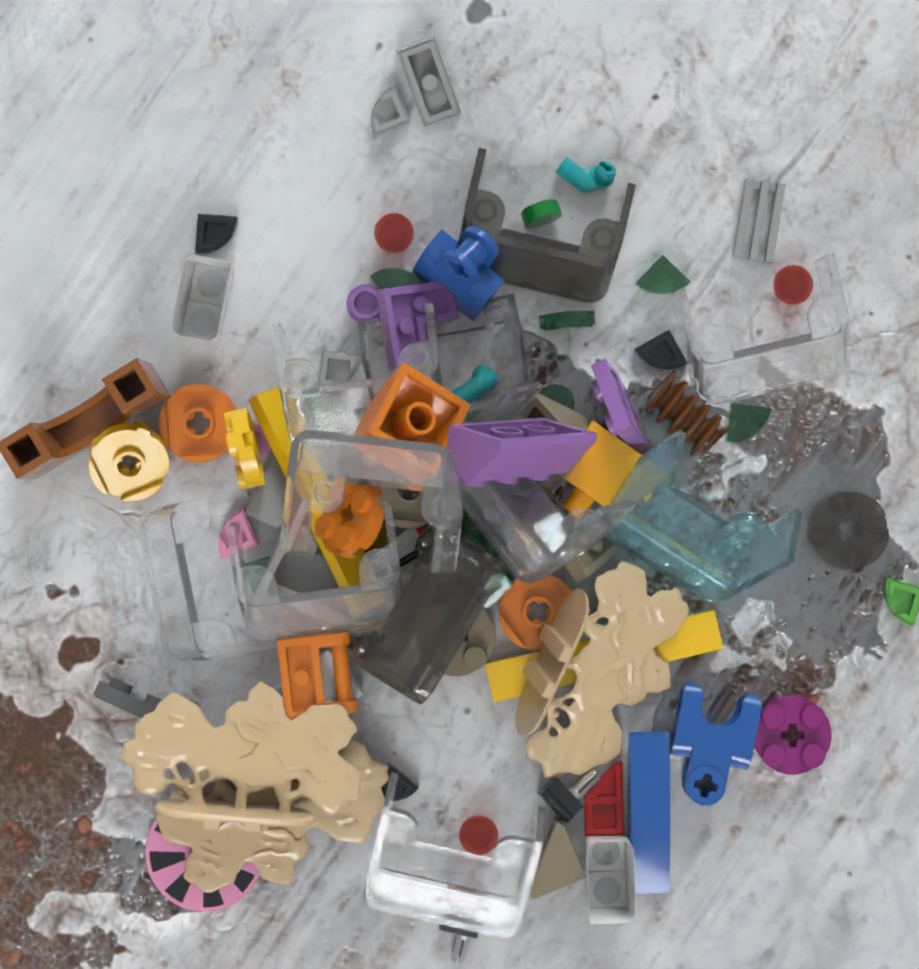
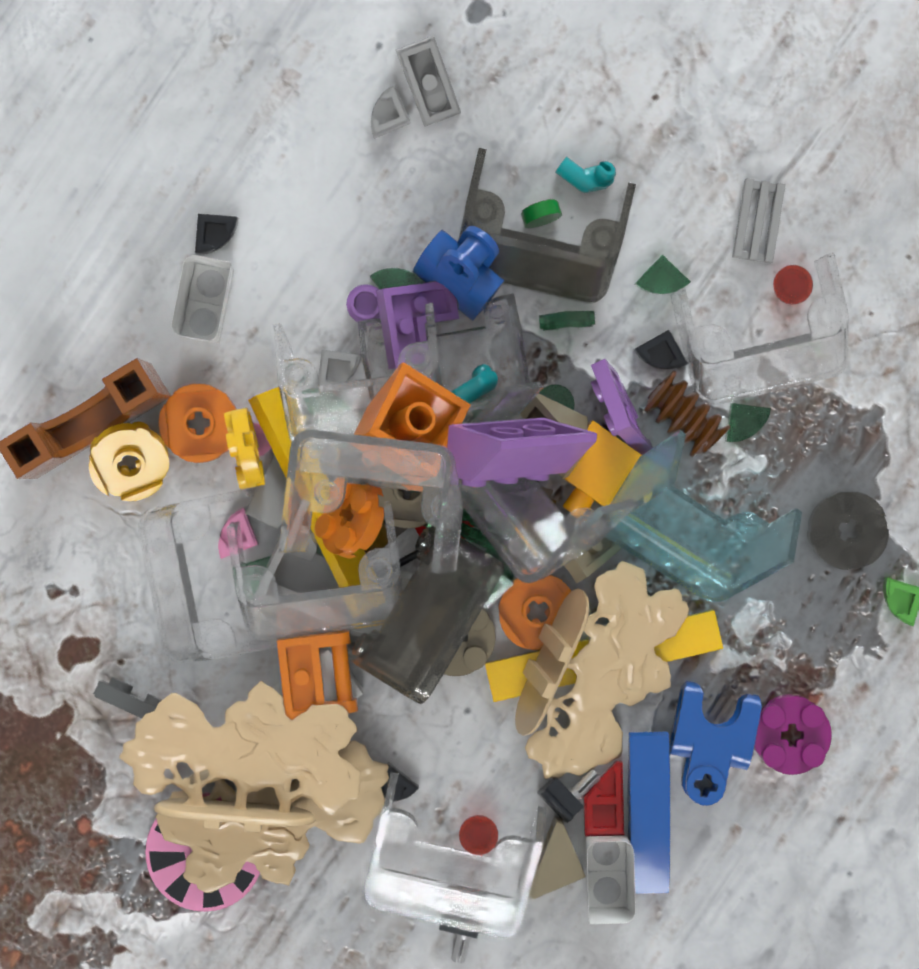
(394, 233): clear red plate -> none

